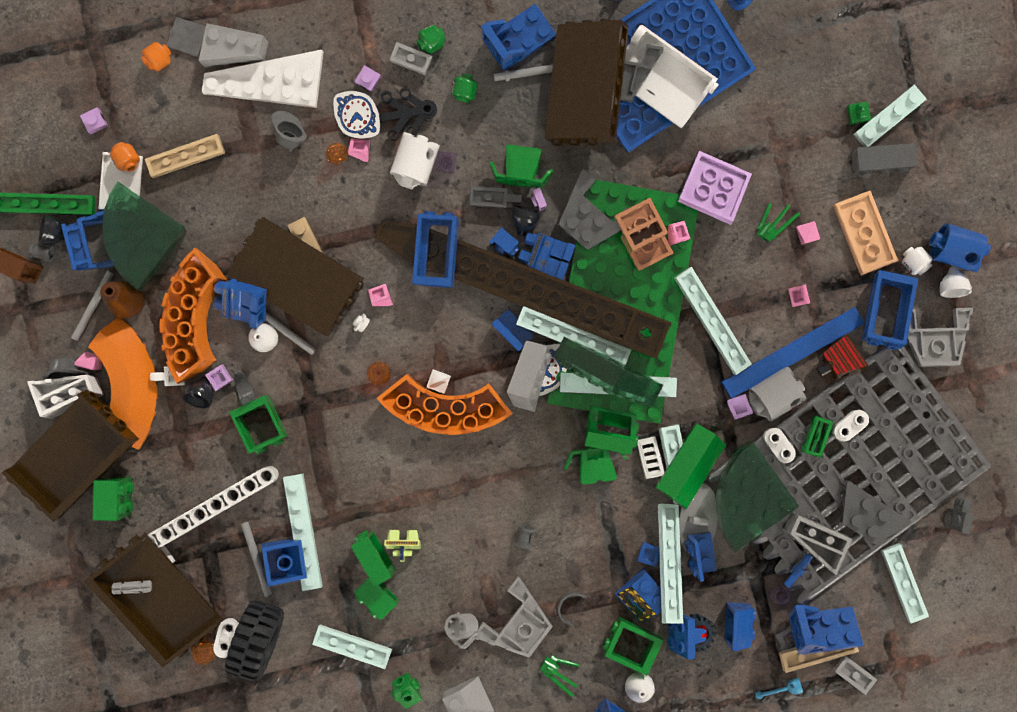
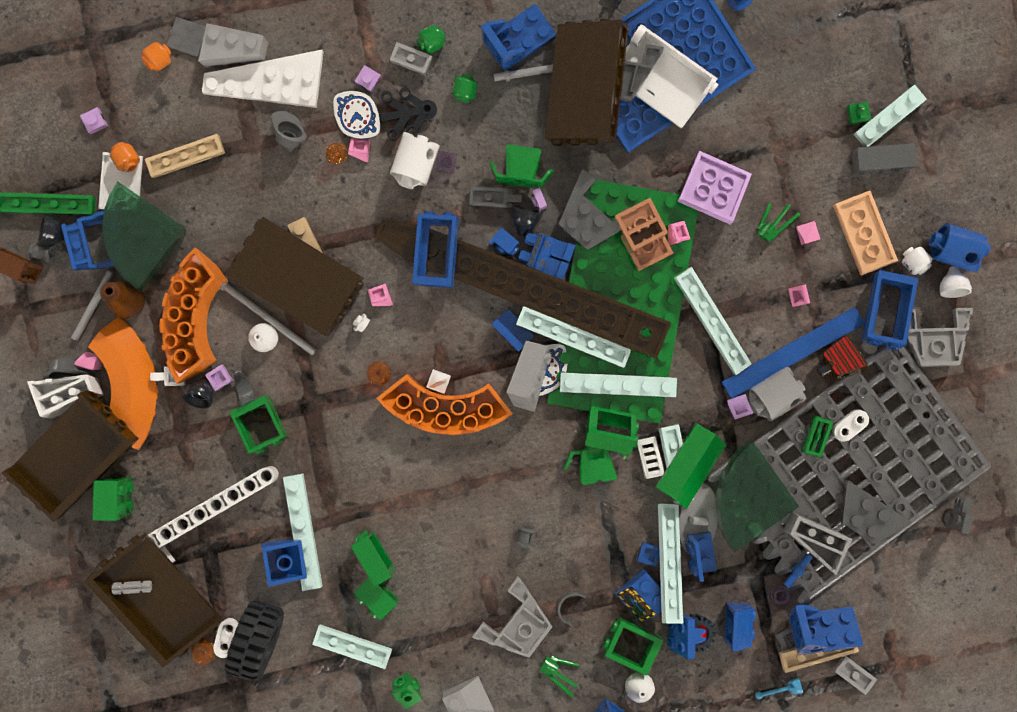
(241, 302): blue hips -> none
(256, 558): light grey bar -> none
(393, 542): yellowish green hips -> none
(461, 627): light grey piece -> none
(607, 373): clear green brick -> none
(779, 446): white plate -> none
(904, 583): light aqua plate -> none

